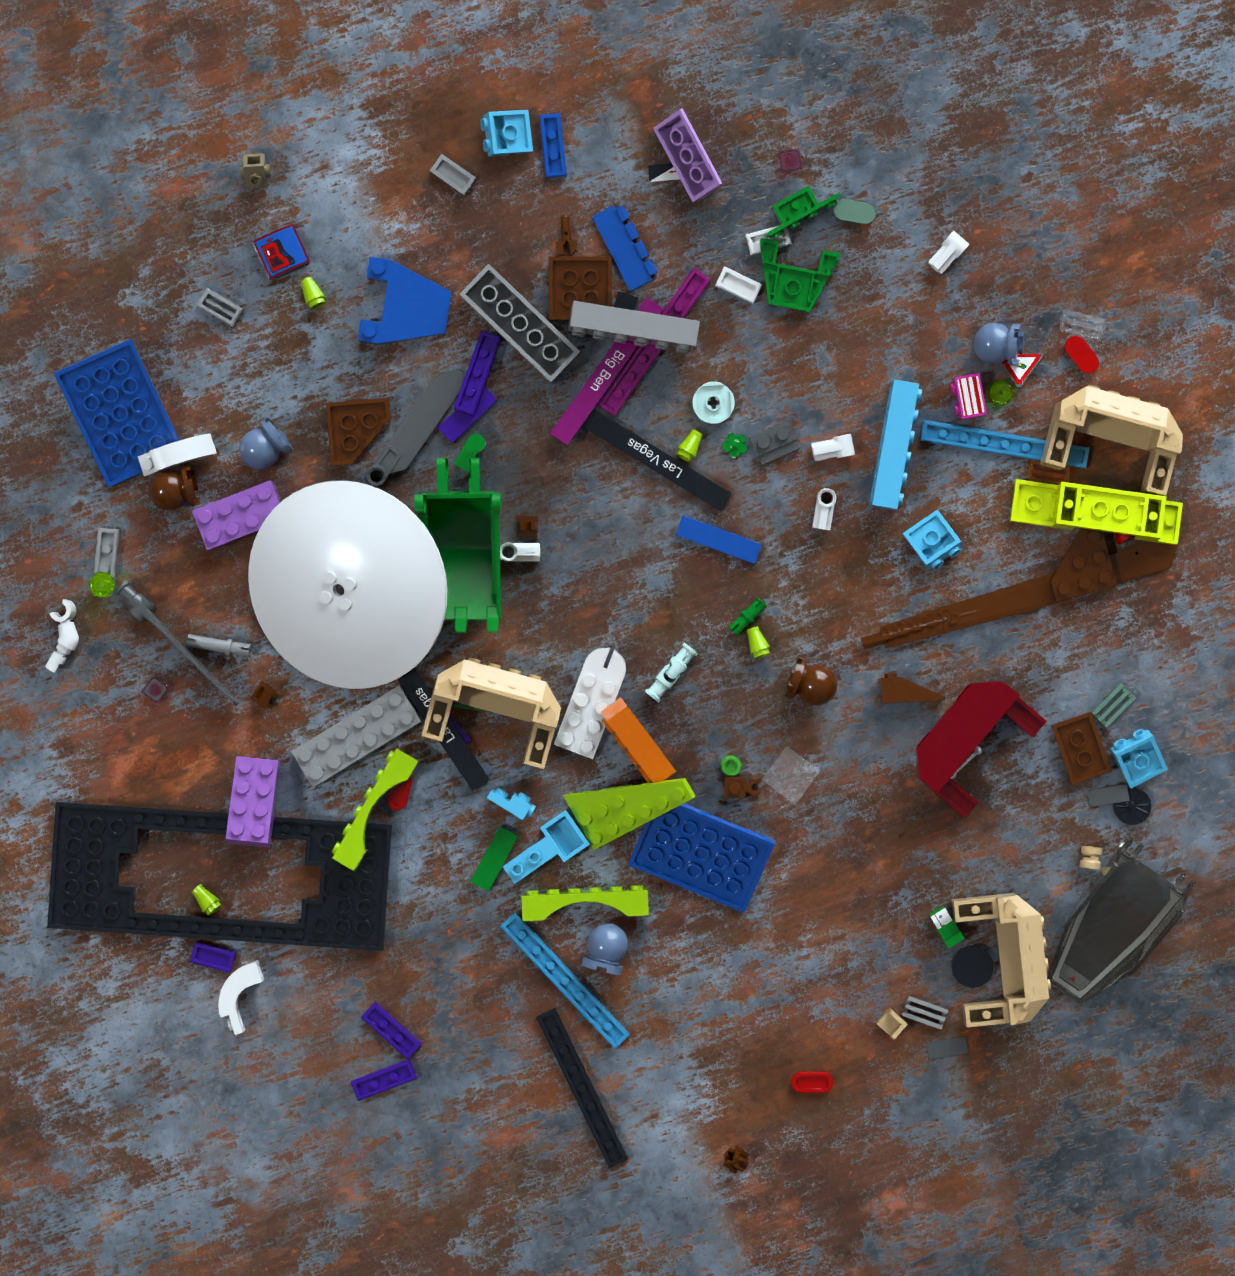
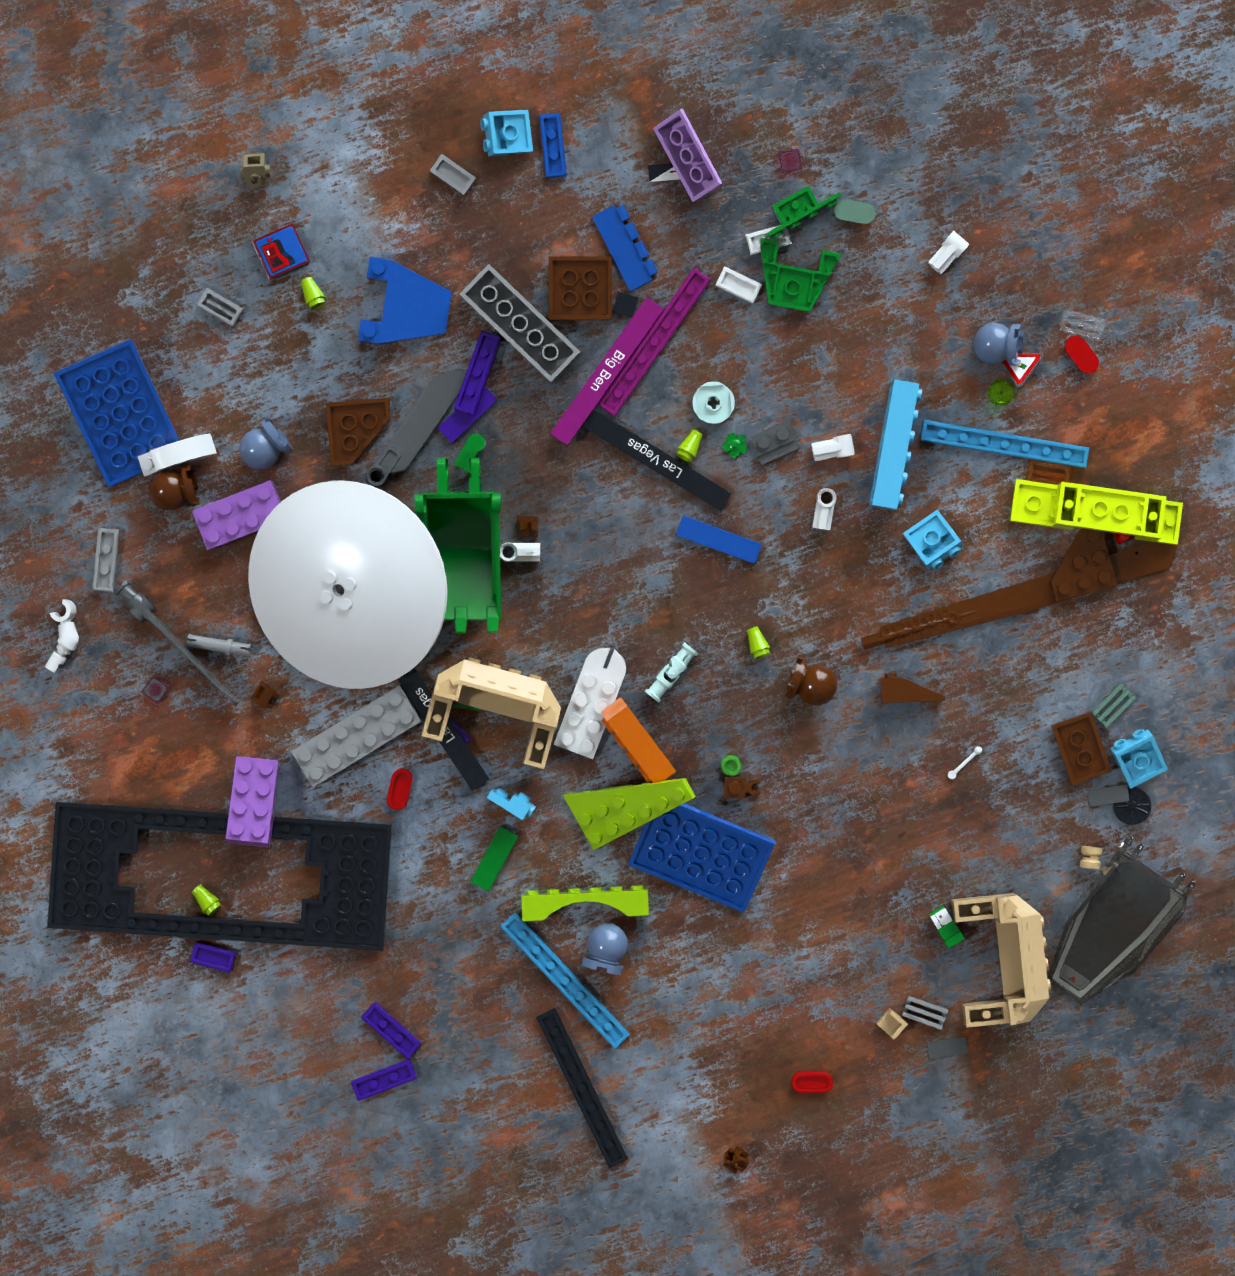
(95, 584): clear neon green plate -> none
(228, 999): white arch -> none
(352, 848): lime arch -> none
(560, 838): medium azure plate -> none
(565, 225): reddish brown bar -> none
(633, 326): light grey brick -> none
(747, 616): green pin -> none
(790, 775): clear tile -> none
(962, 731): dark red wedge -> none
(968, 396): brick -> none
(972, 966): black tile -> none
(1117, 420): tan wedge -> none

